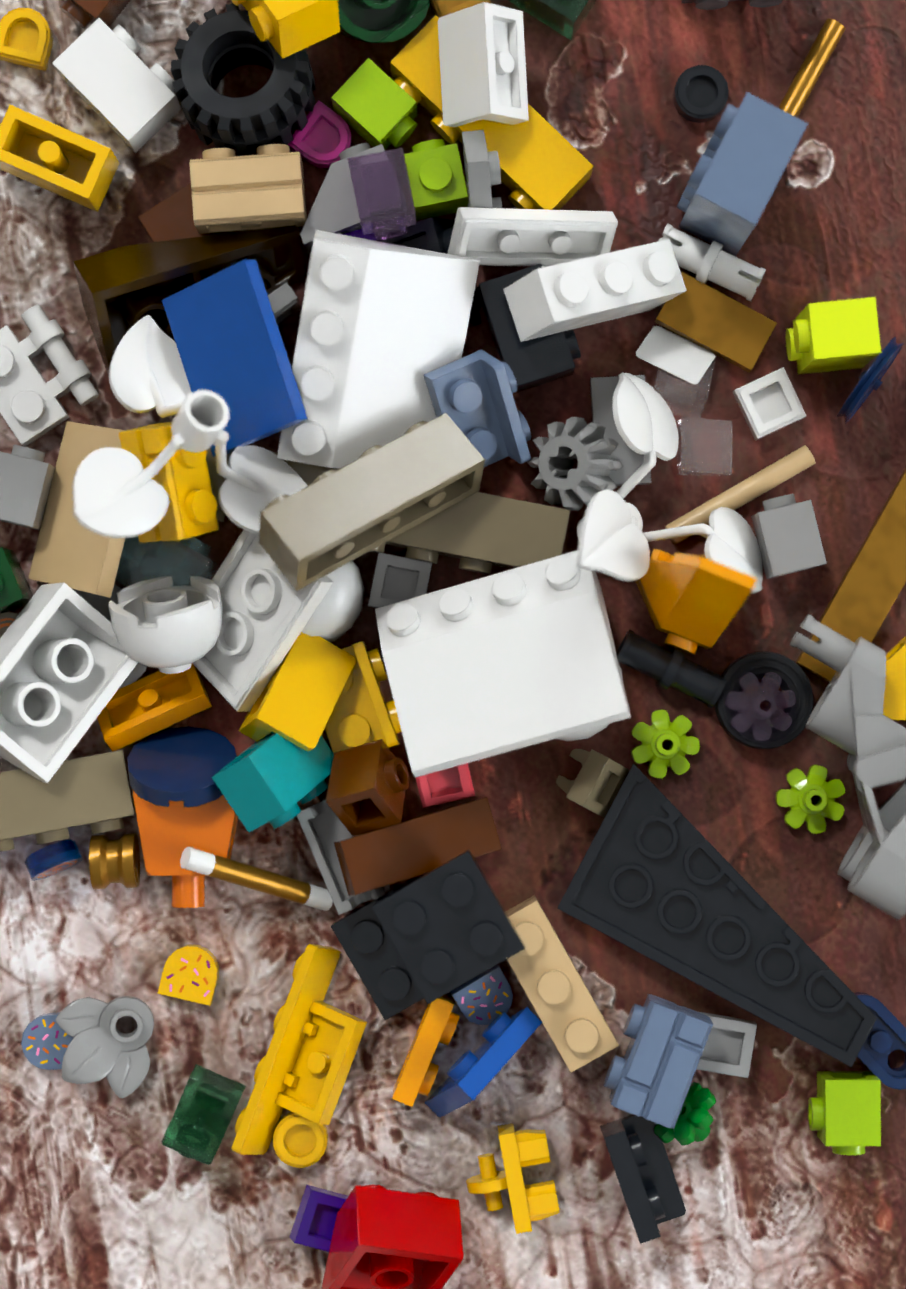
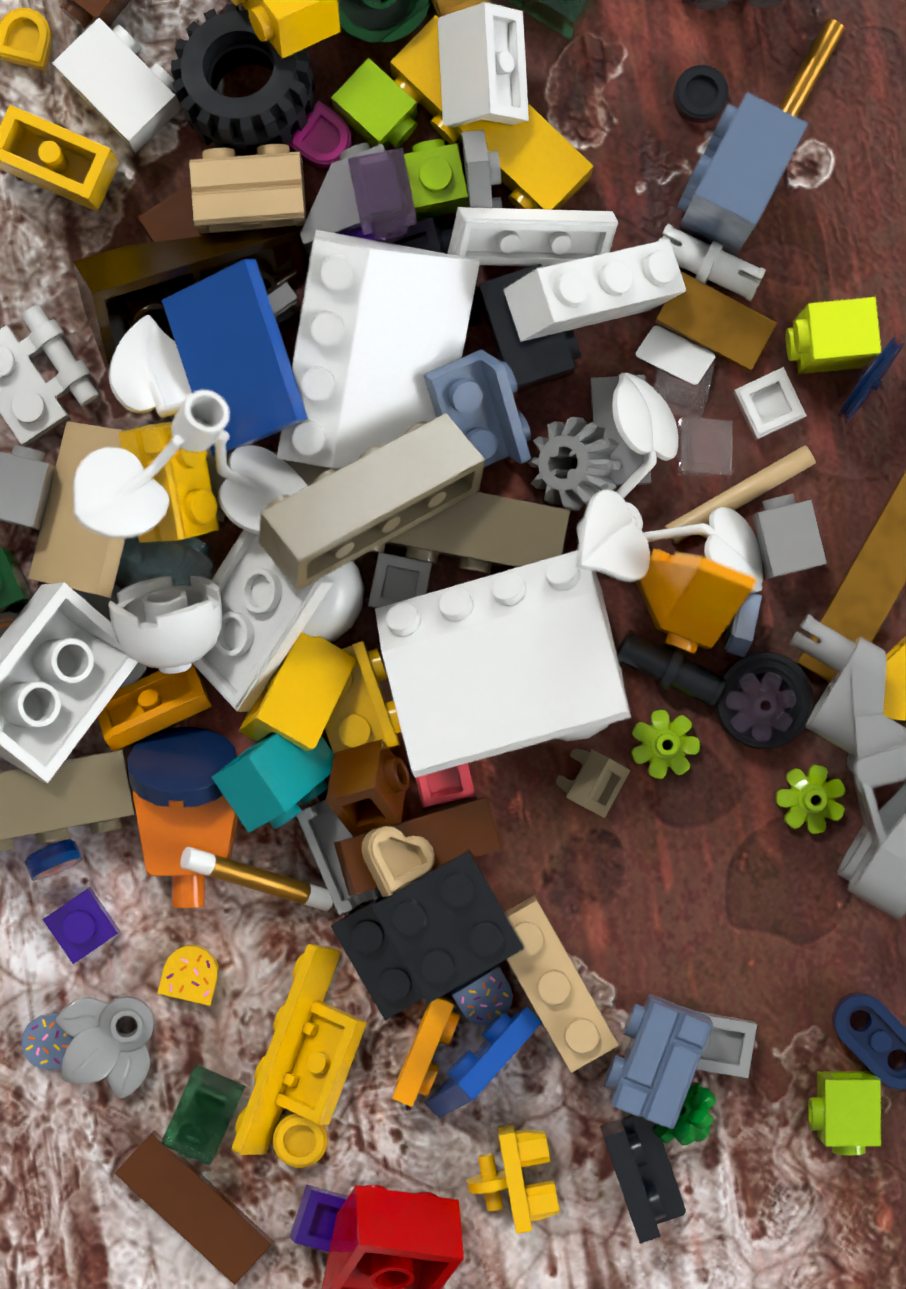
(81, 925): none -> dark purple plate
(114, 861): pearl gold wheel -> none
(194, 1207): none -> reddish brown tile
(396, 858): none -> tan tile
(684, 906): black wing -> none
(742, 627): none -> sand blue tile

